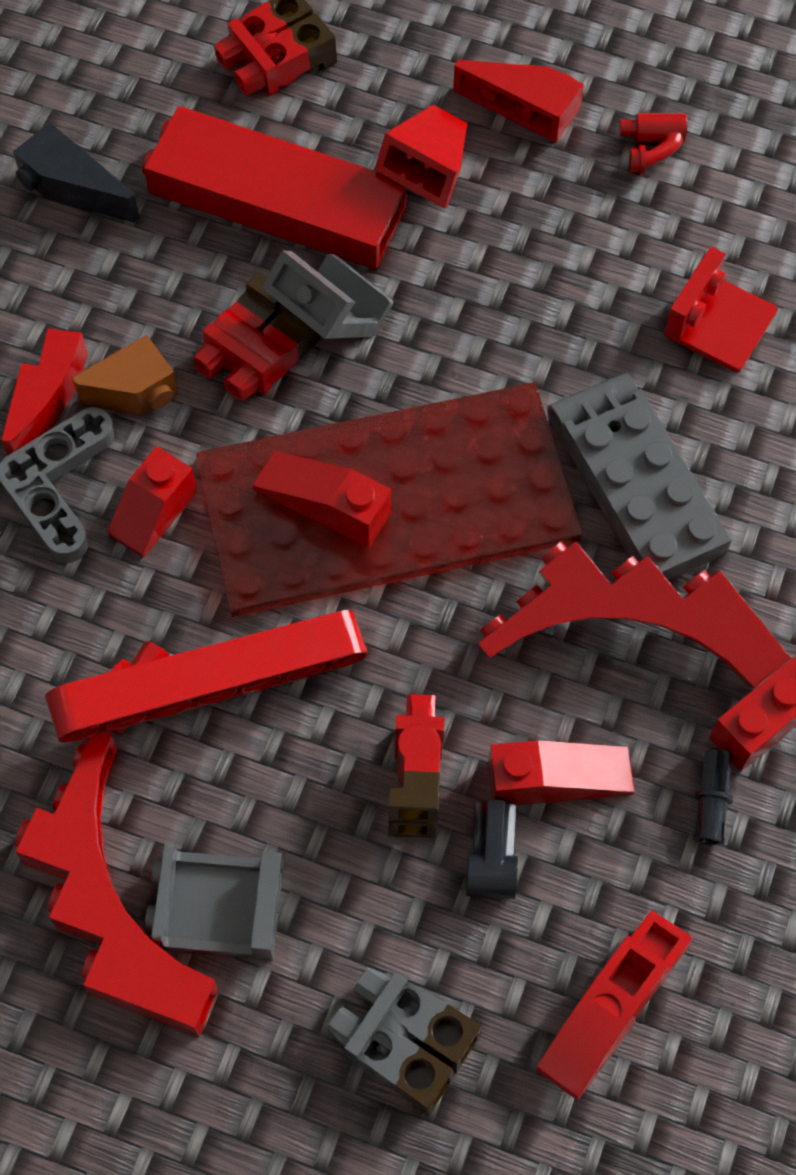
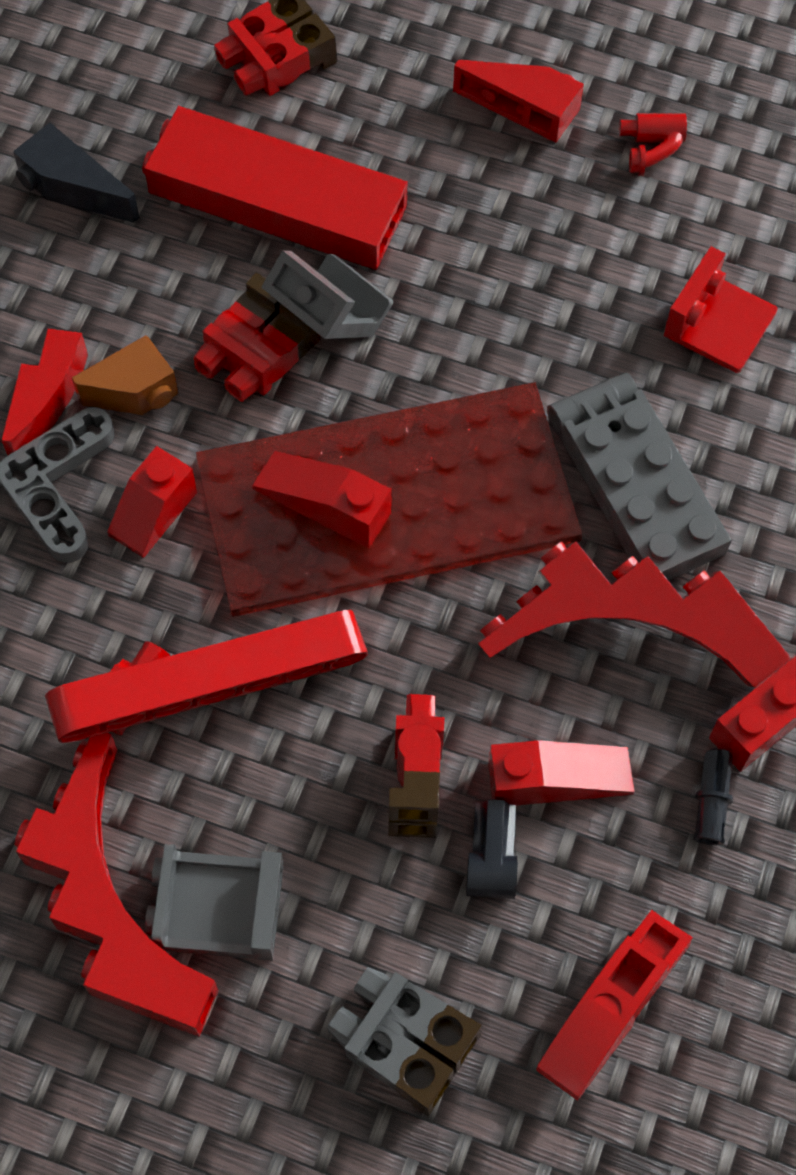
(425, 154): red slope -> none

